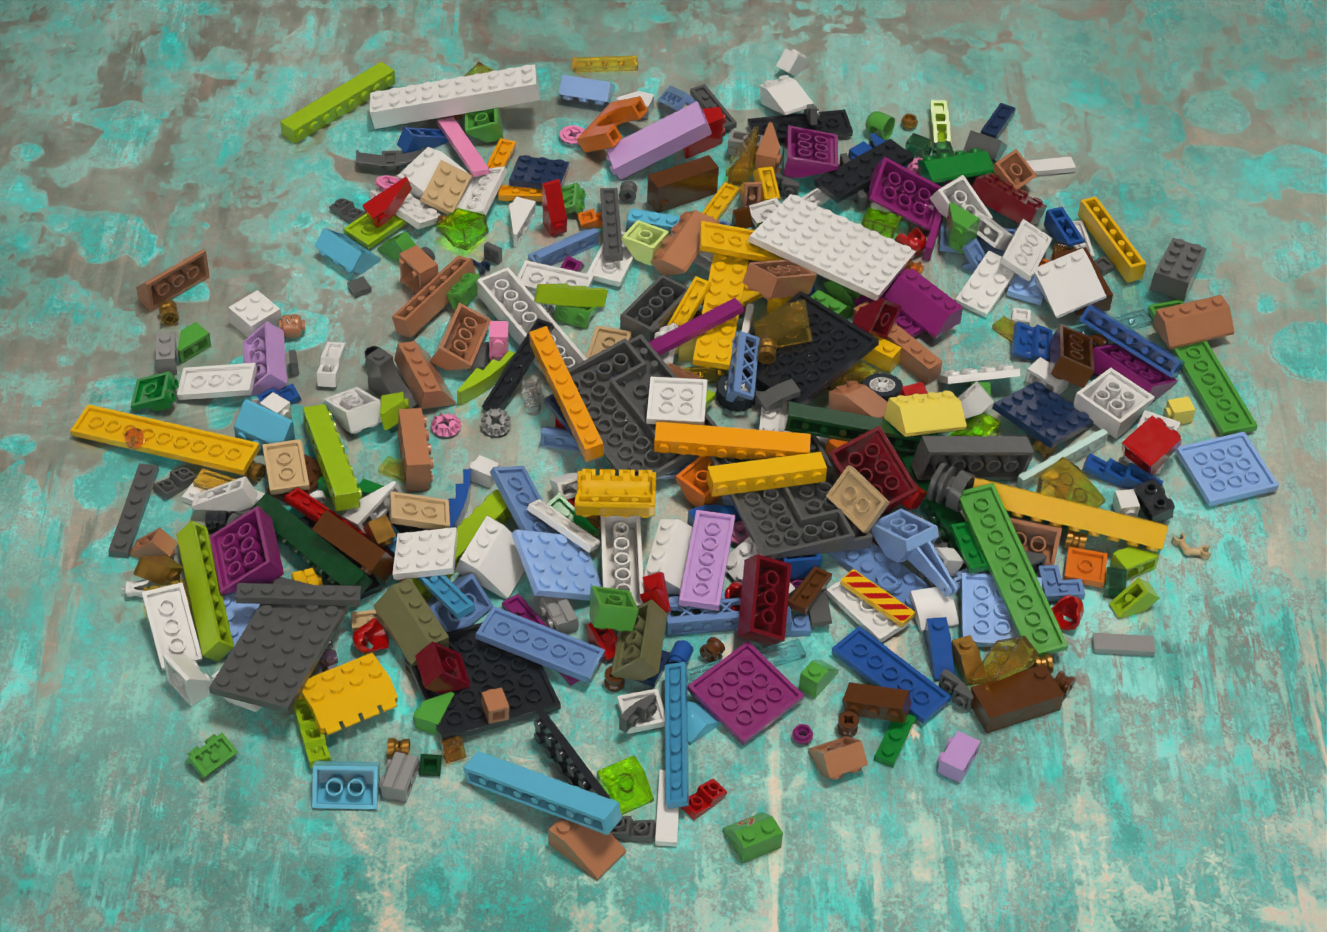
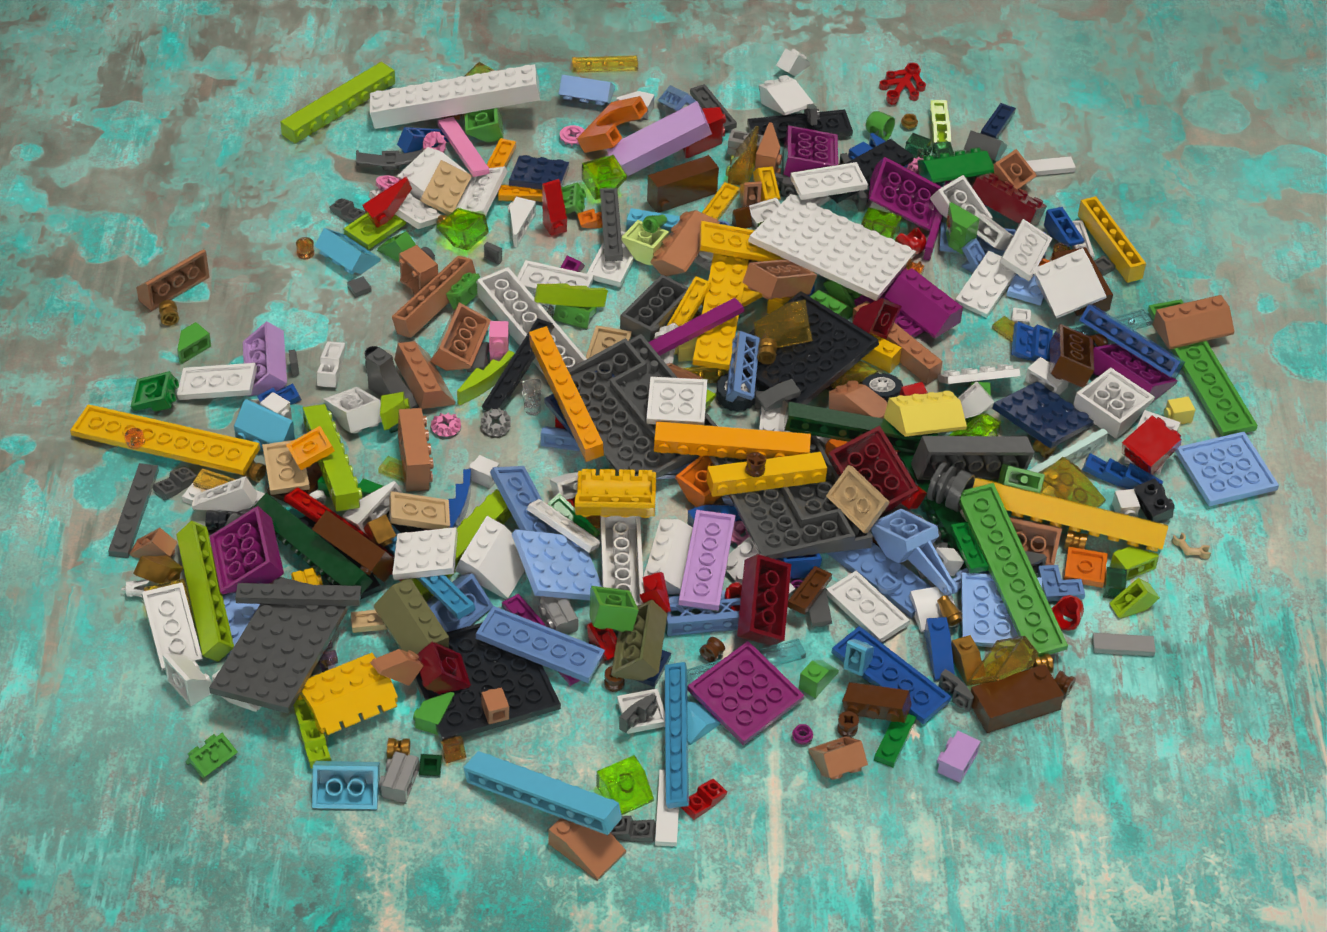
(166, 352): light grey brick -> none
(253, 312): white brick -> none
(292, 325): nougat head -> none
(305, 248): none -> clear orange wheel
(310, 448): none -> light orange plate
(374, 634): red hair -> none
(398, 666): none -> nougat slope
(433, 138): none -> bright pink gear
(482, 266): dark blue hand -> none
(564, 755): black plate -> none
(569, 246): medium blue fence -> none
(602, 173): none -> clear neon green slope
(628, 191): dark grey wheel -> none
(654, 222): none -> bright green cone
(680, 652): blue brick -> none
(748, 318): white tile -> none
(754, 836): bright green slope -> none
(755, 464): none -> reddish brown wheel
(797, 625): medium blue slope -> none
(828, 181): none -> white plate
(858, 656): none -> medium azure slope
(877, 598): yellow tile -> none
(911, 70): none -> red plant
(949, 610): none -> pearl gold cone
(1021, 478): none -> bright green slope
(1178, 268): dark grey brick -> none

